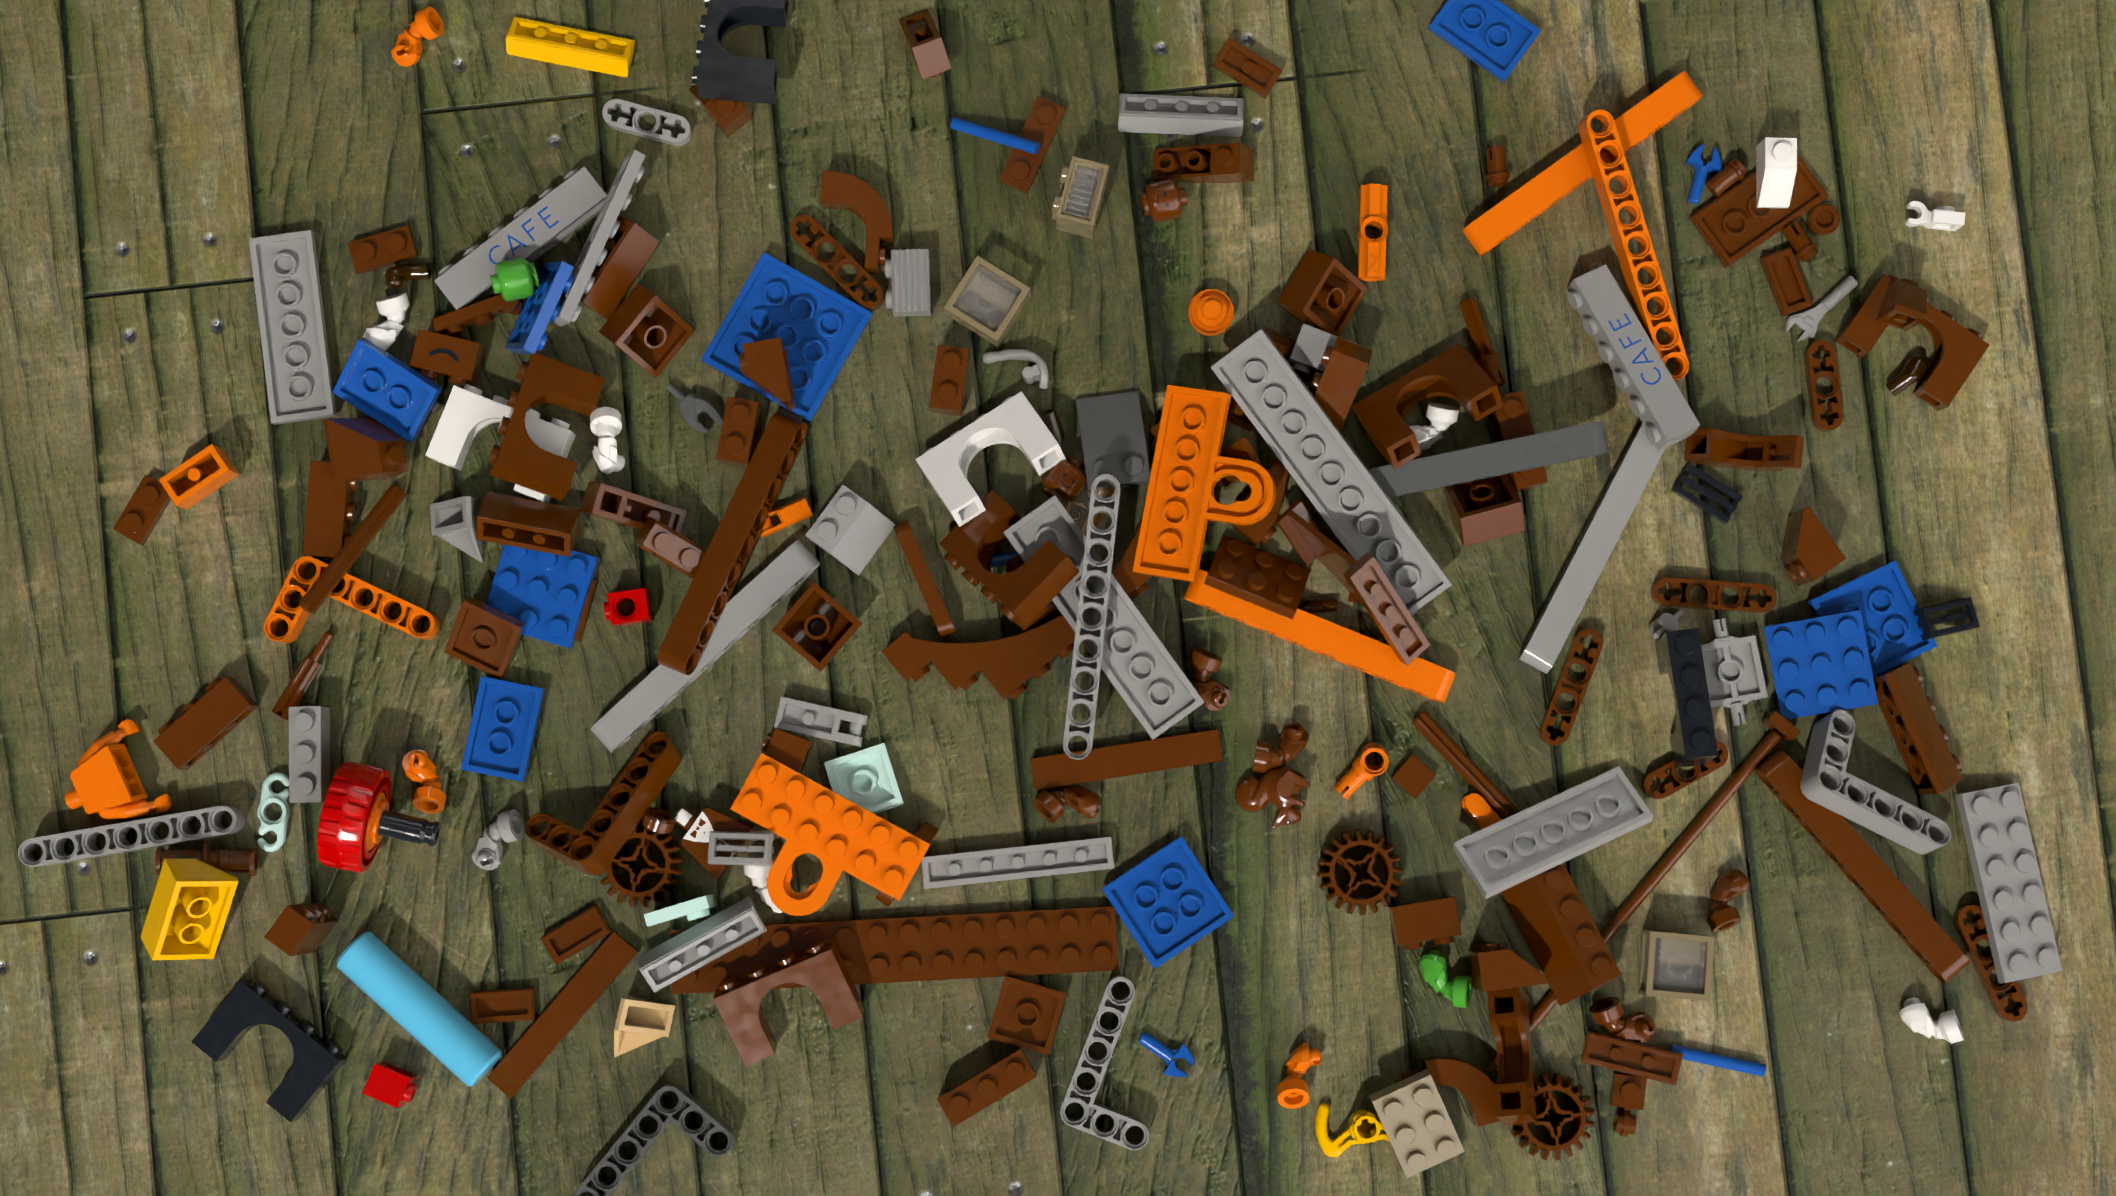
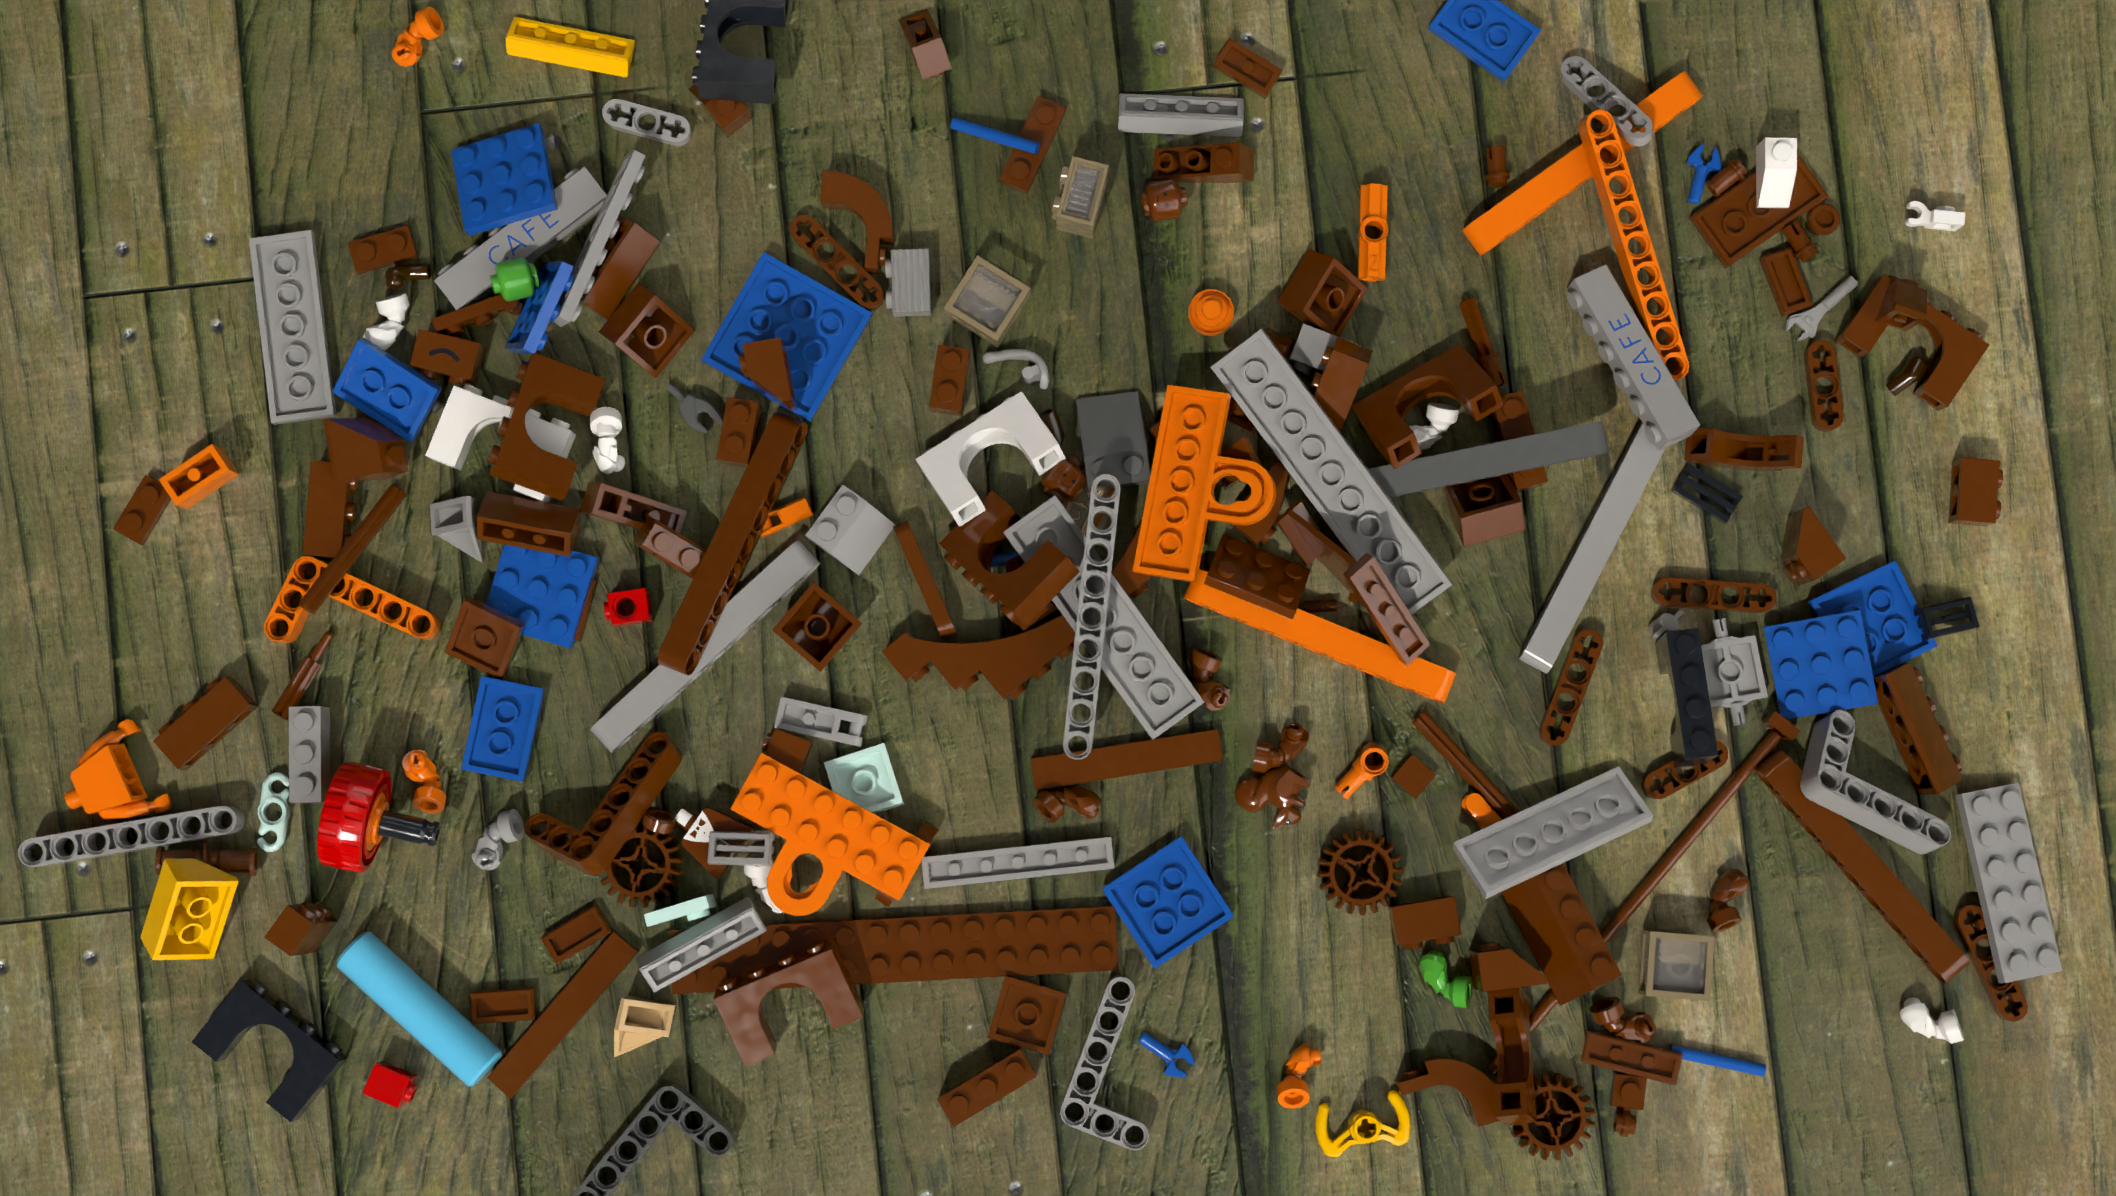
(504, 179): none -> blue plate
(1417, 1123): plate -> none
(1611, 97): none -> light grey beam
(1975, 492): none -> reddish brown brick

